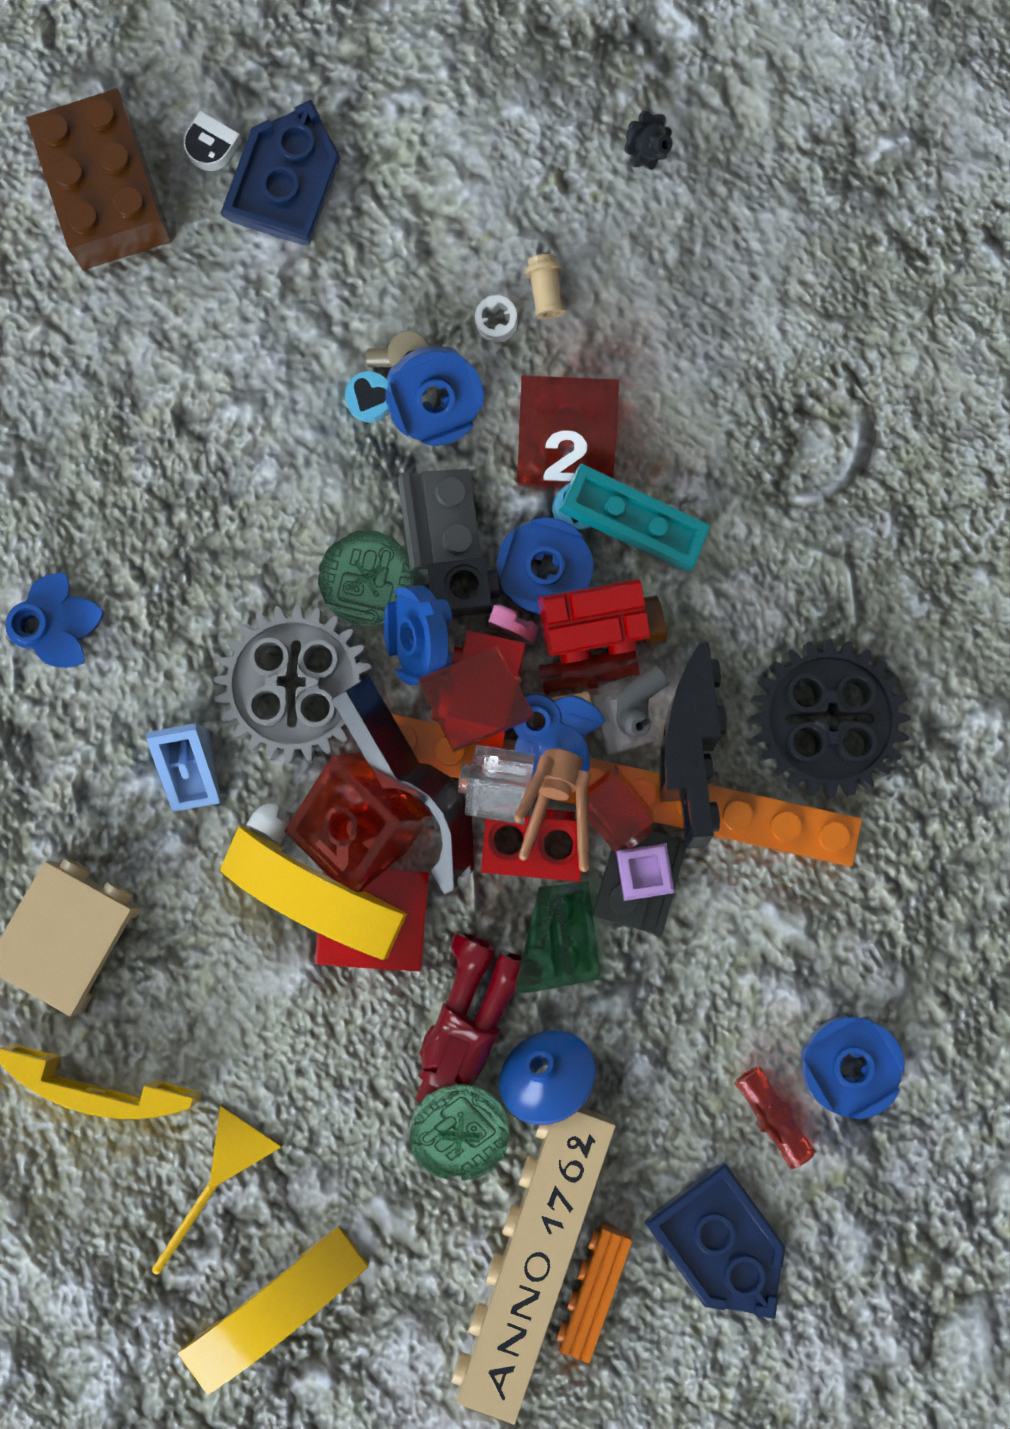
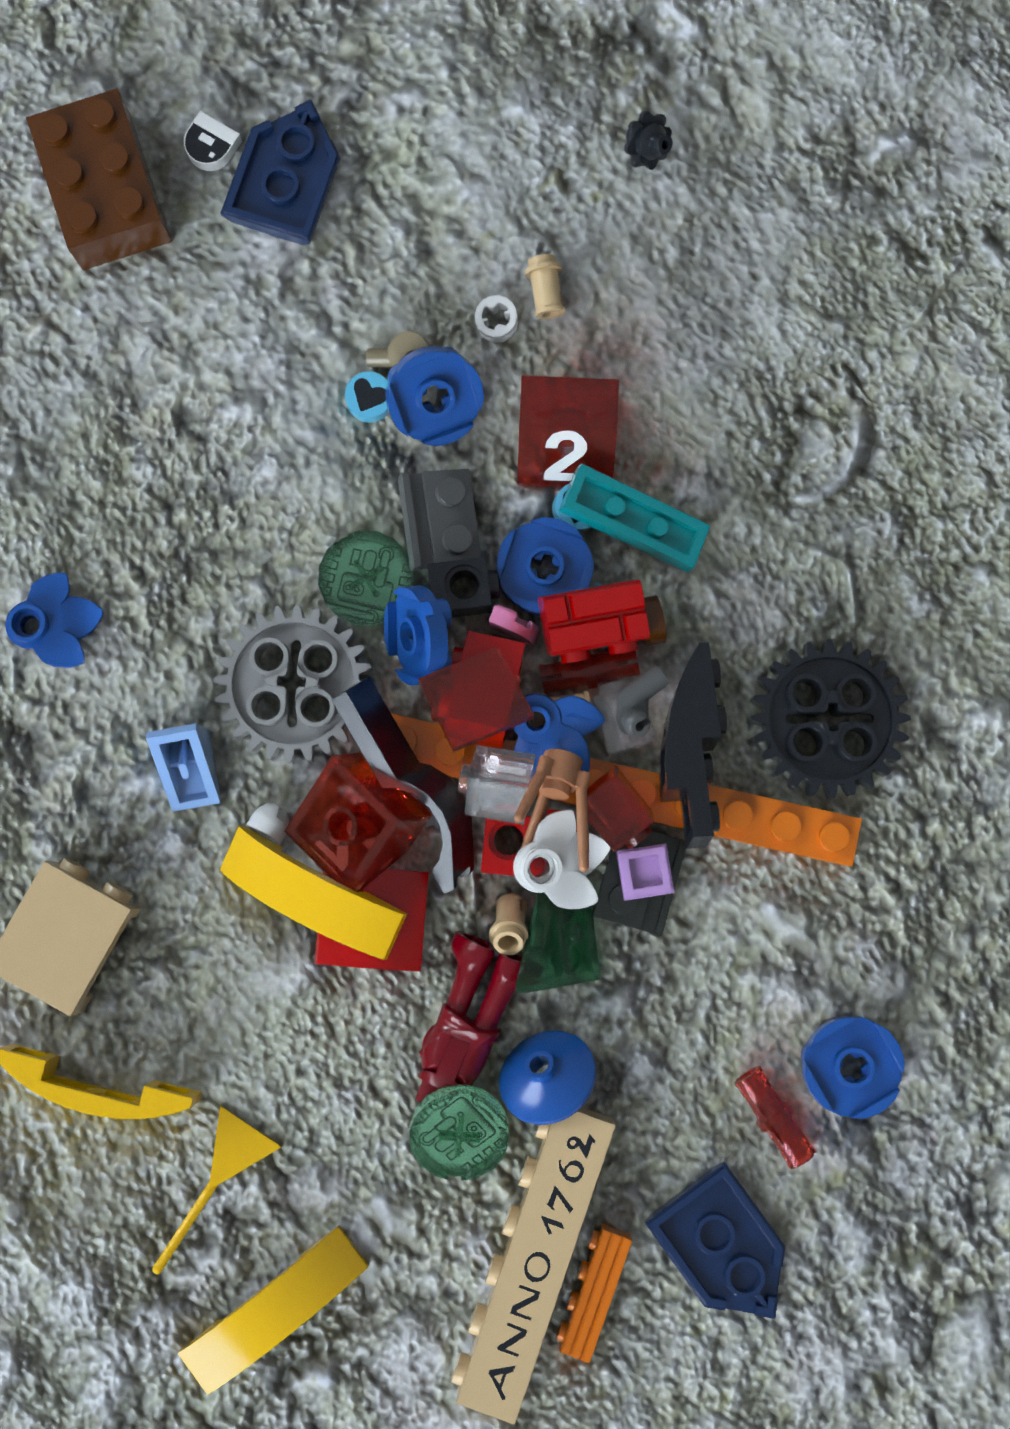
(509, 930): none -> tan pin
(561, 878): none -> white plate

